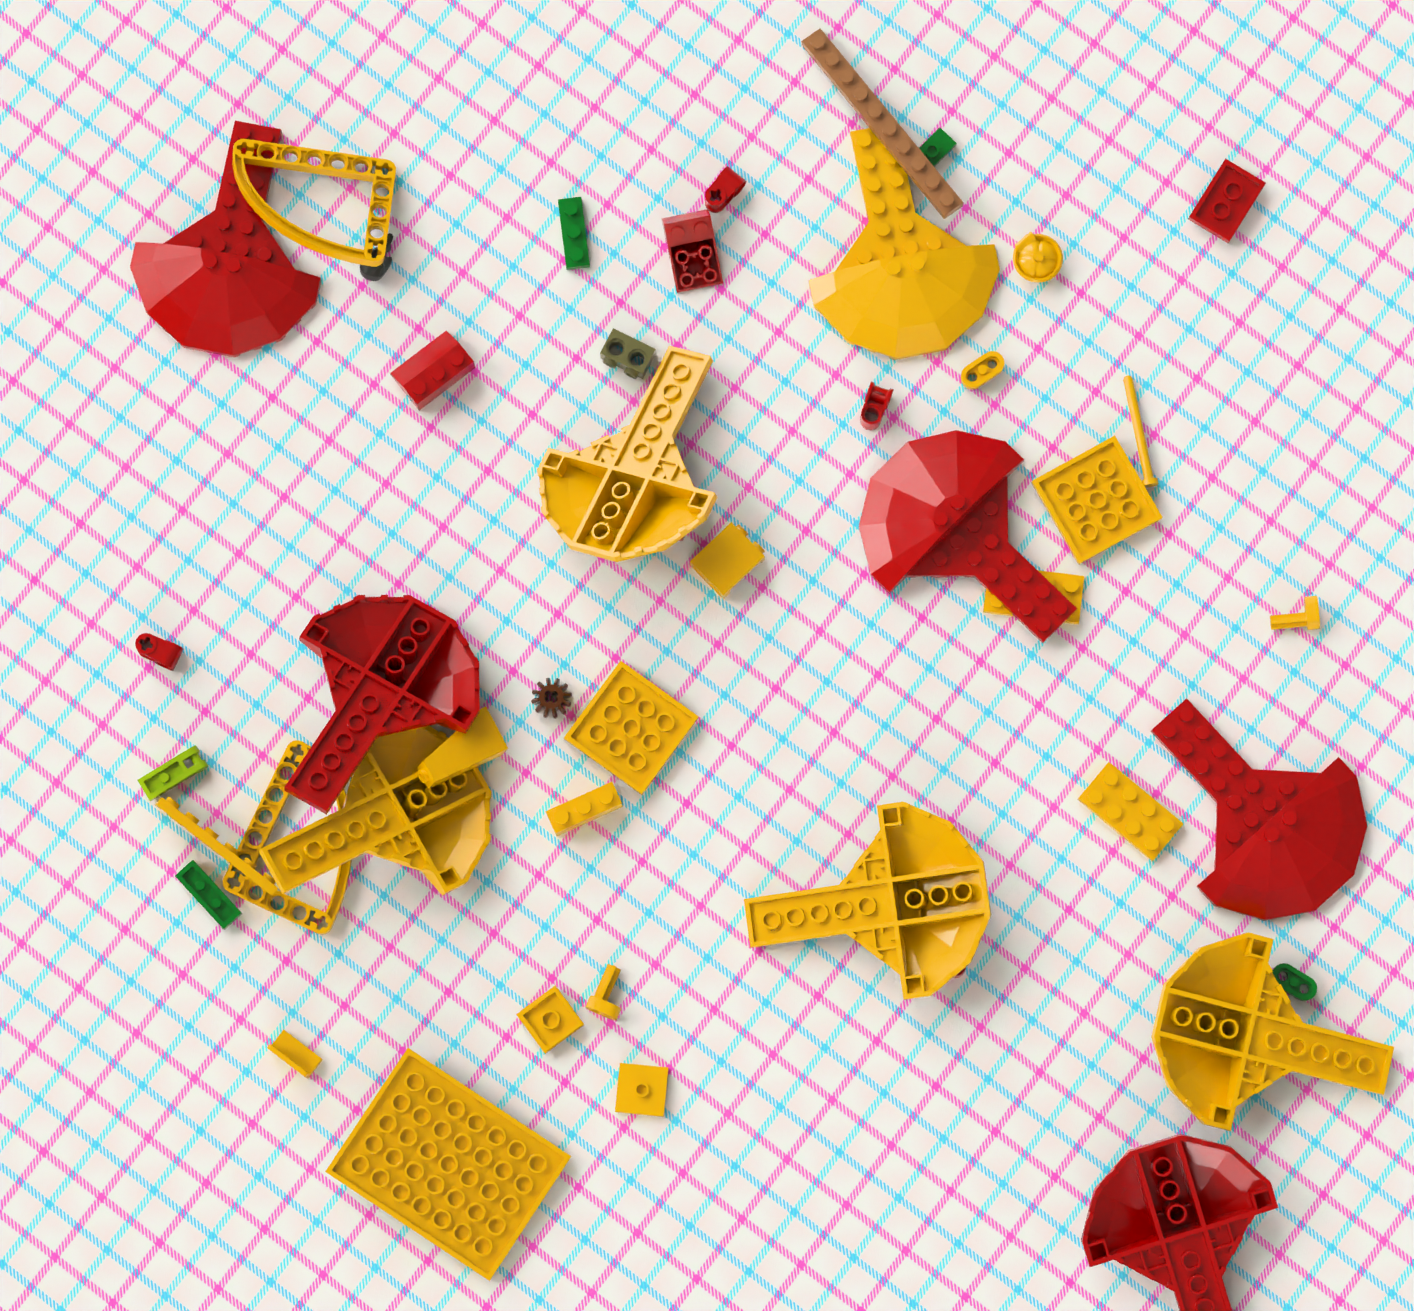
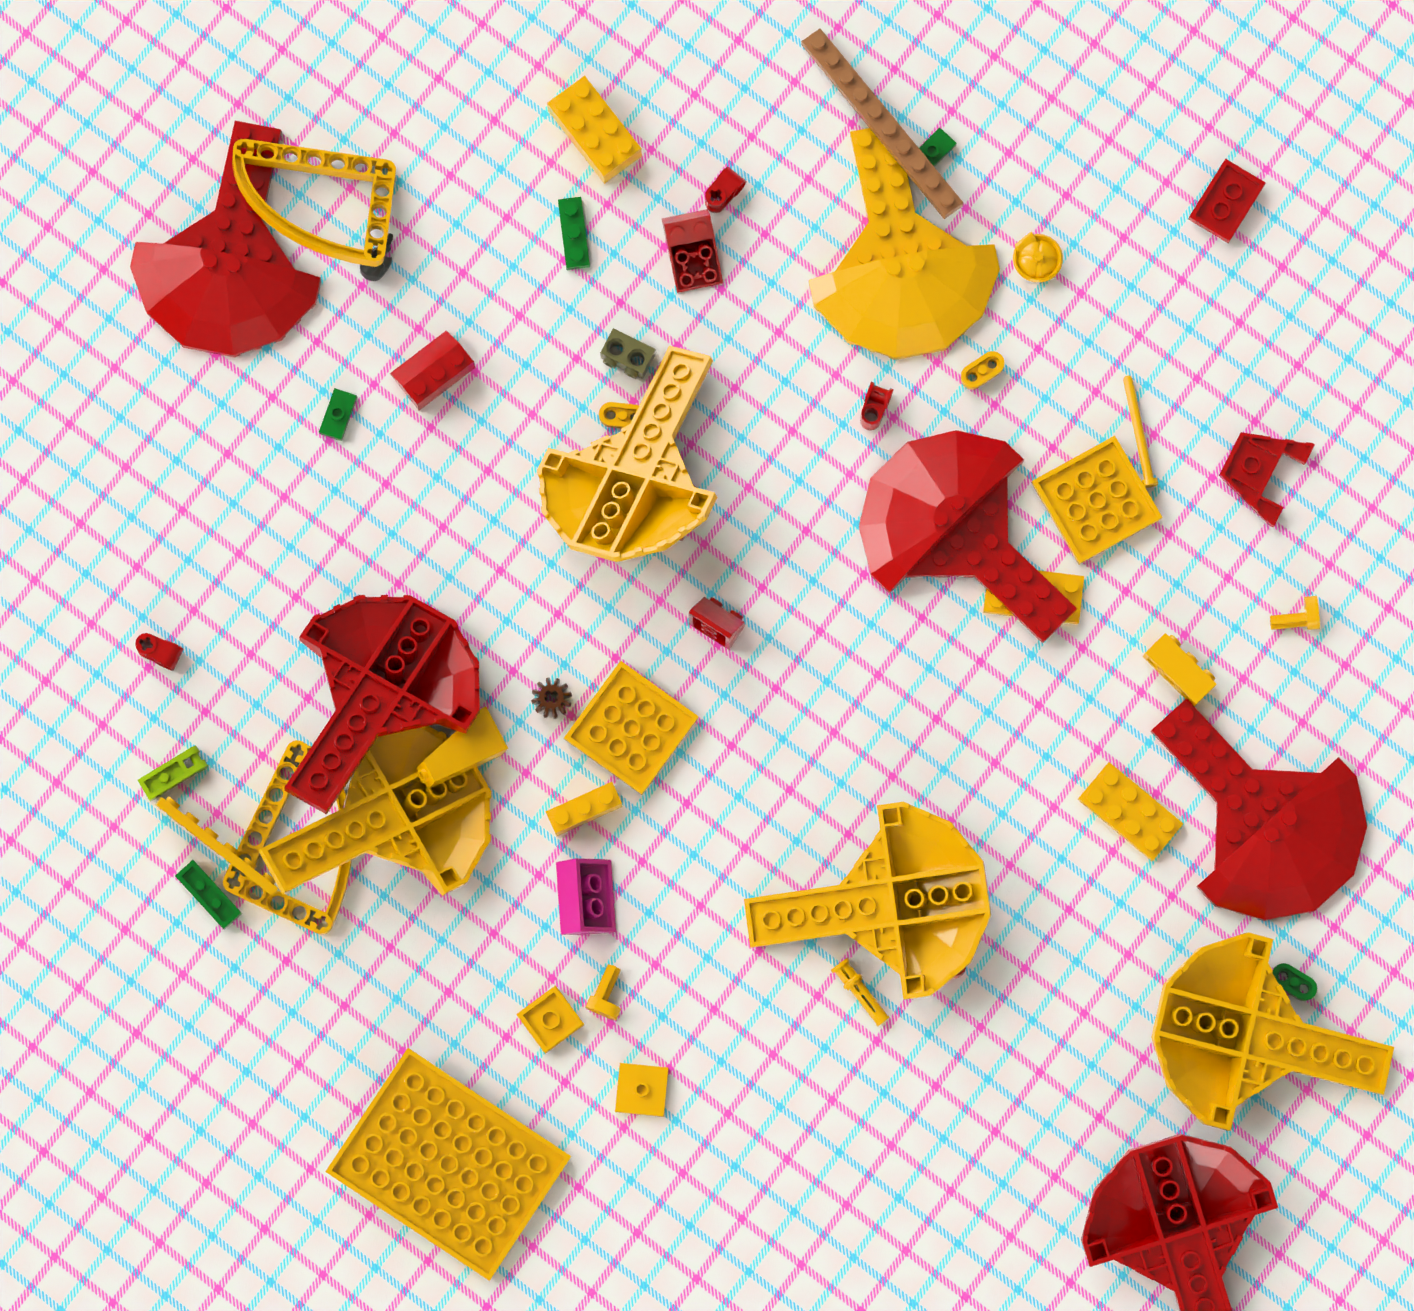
(295, 1054): yellow panel -> none
(338, 414): none -> green plate
(585, 896): none -> dark pink slope
(594, 129): none -> yellow brick
(622, 411): none -> yellow plate
(716, 622): none -> red slope
(727, 559): yellow panel -> none
(853, 979): none -> yellow pin
(1180, 669): none -> yellow brick
(1252, 465): none -> red wing

